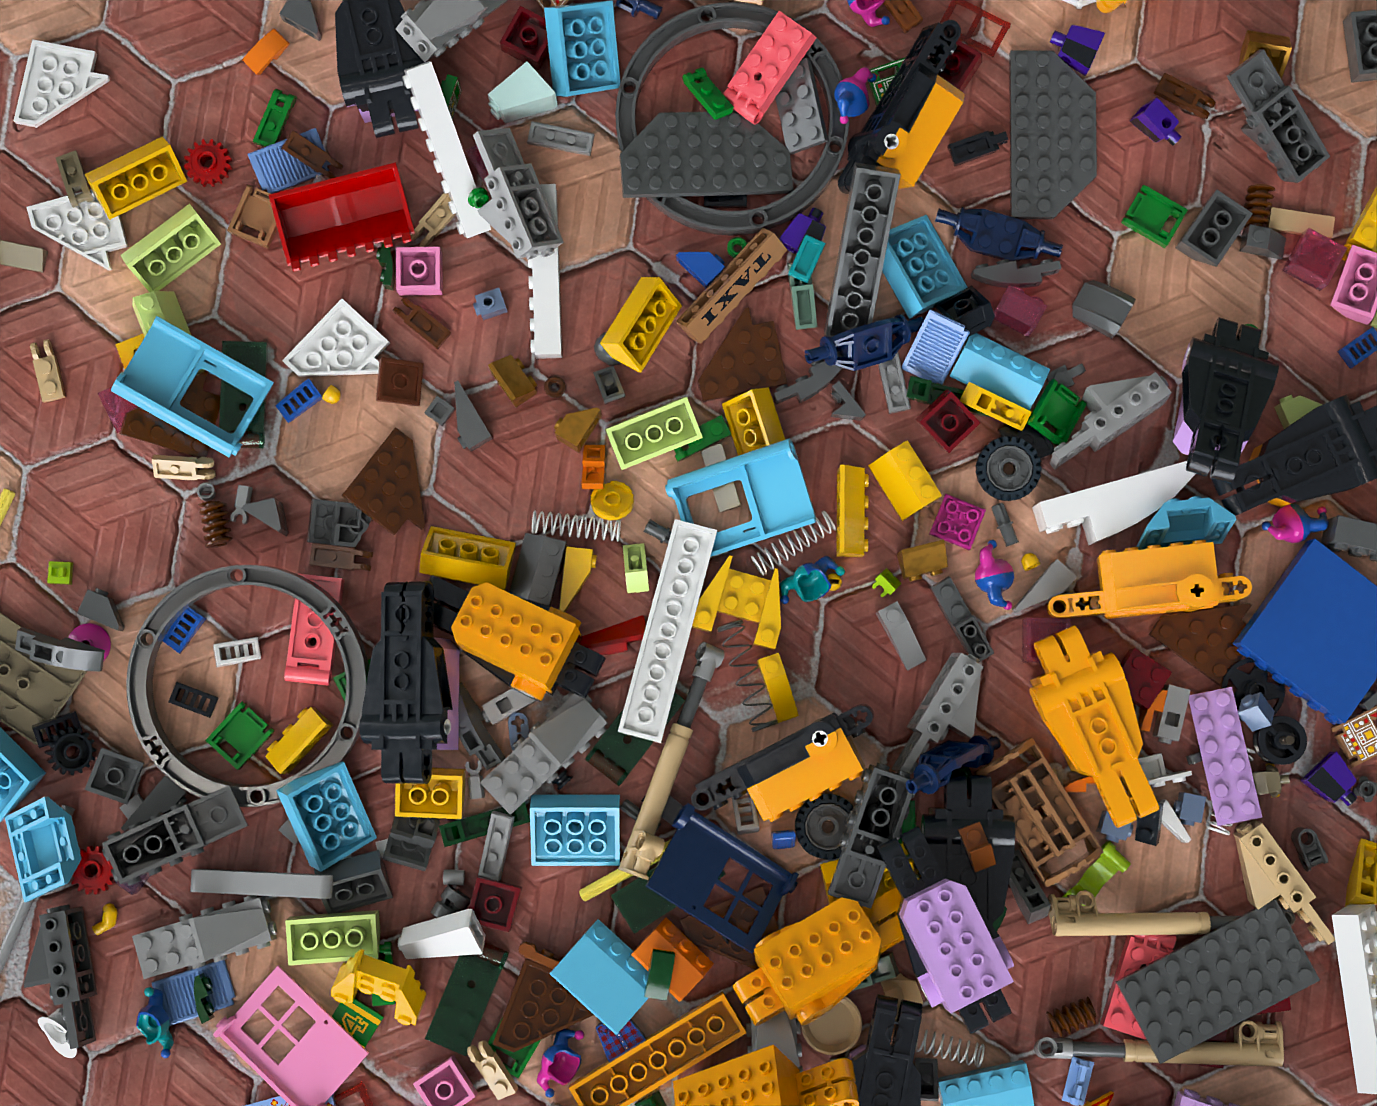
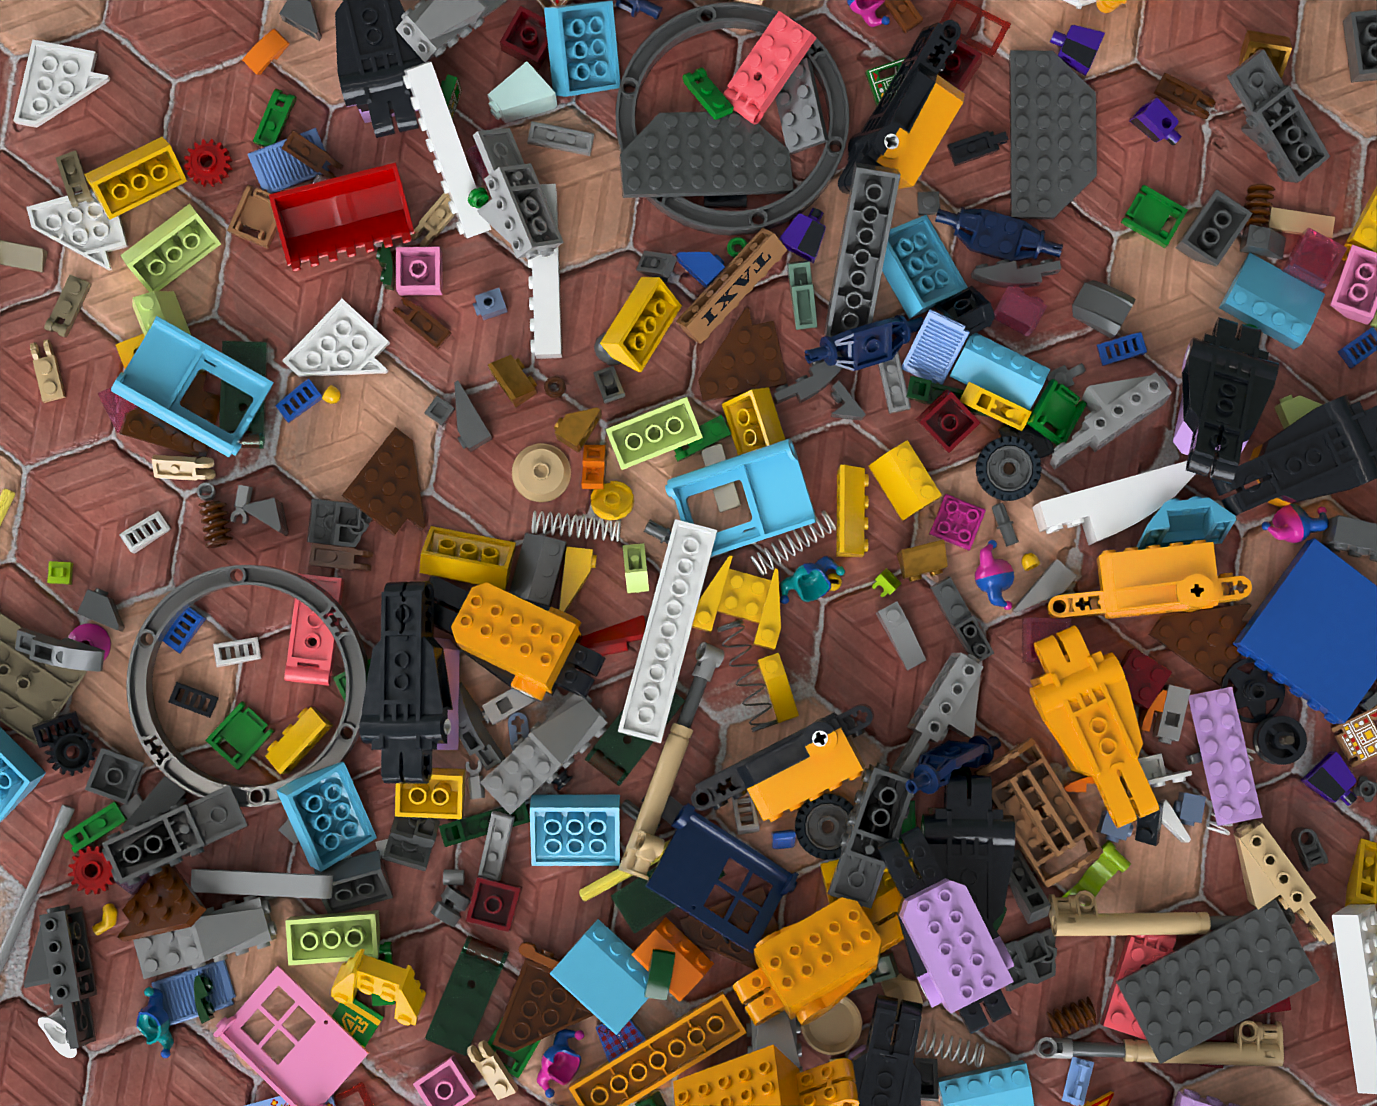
(43, 847): medium azure slope -> none
(68, 306): none -> dark tan plate
(96, 826): none -> green plate
(134, 548): none -> white slope
(161, 906): none -> reddish brown wing
(399, 381): copper tile -> none
(443, 936): white slope -> none
(541, 472): none -> tan piece
(656, 264): none -> dark grey slope
(806, 258): teal tile -> none
(853, 94): blue piece -> none
(928, 203): none -> dark grey plate
(977, 846): dark orange slope -> none
(1032, 958): none -> dark grey slope
(1139, 341): none -> blue slope
(1256, 711): sand blue brick -> none
(1269, 781): dark tan piece -> none
(1272, 301): none -> medium azure slope

